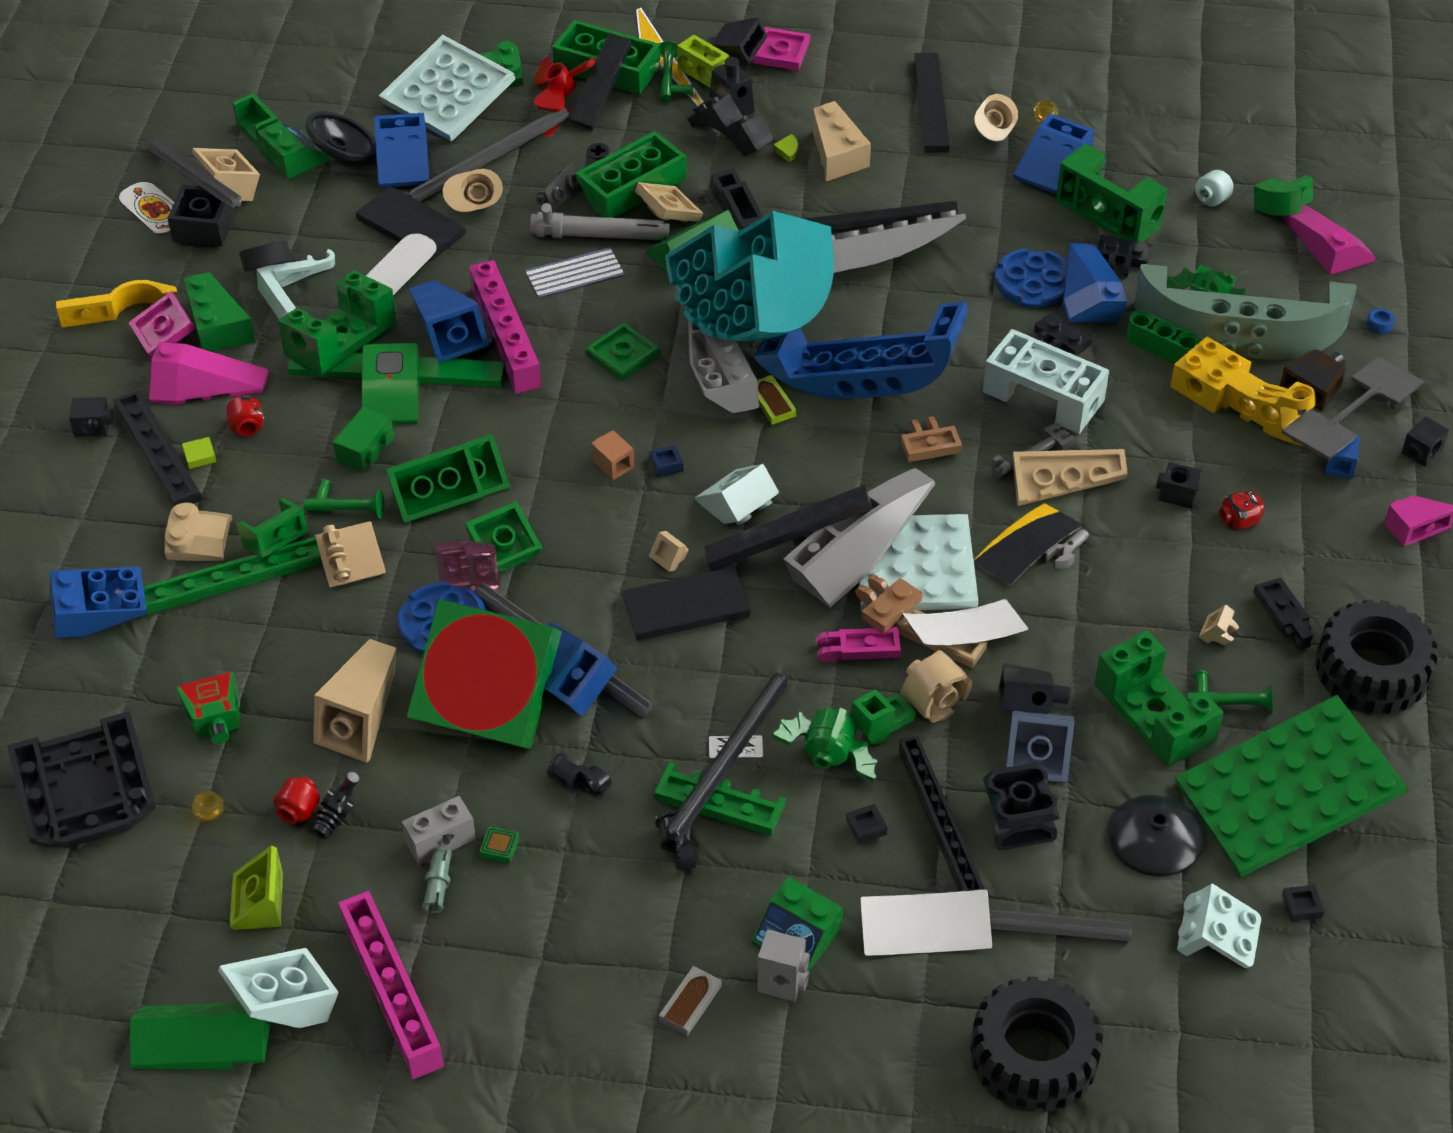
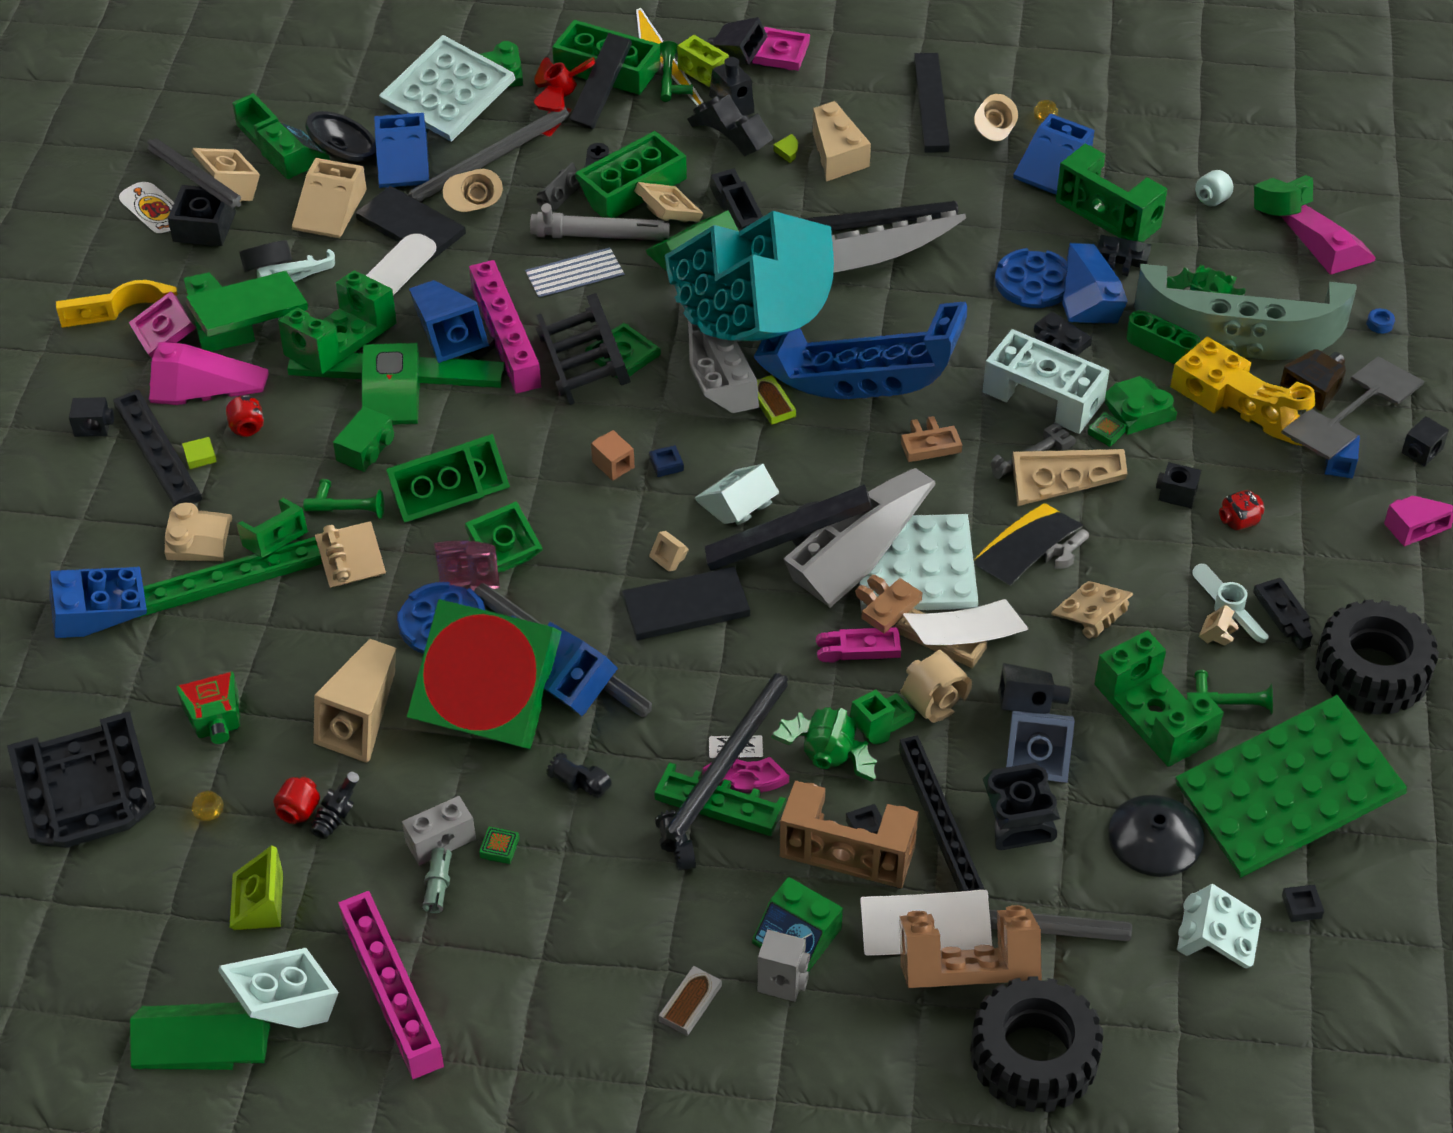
(246, 303): none -> green tile
(329, 197): none -> tan slope
(607, 349): none -> black fence
(761, 775): none -> dark pink tile
(844, 849): none -> medium nougat plate
(930, 966): none -> medium nougat plate
(1094, 607): none -> tan hinge
(1107, 429): none -> green tile
(1140, 404): none -> green slope
(1230, 590): none -> light aqua piece

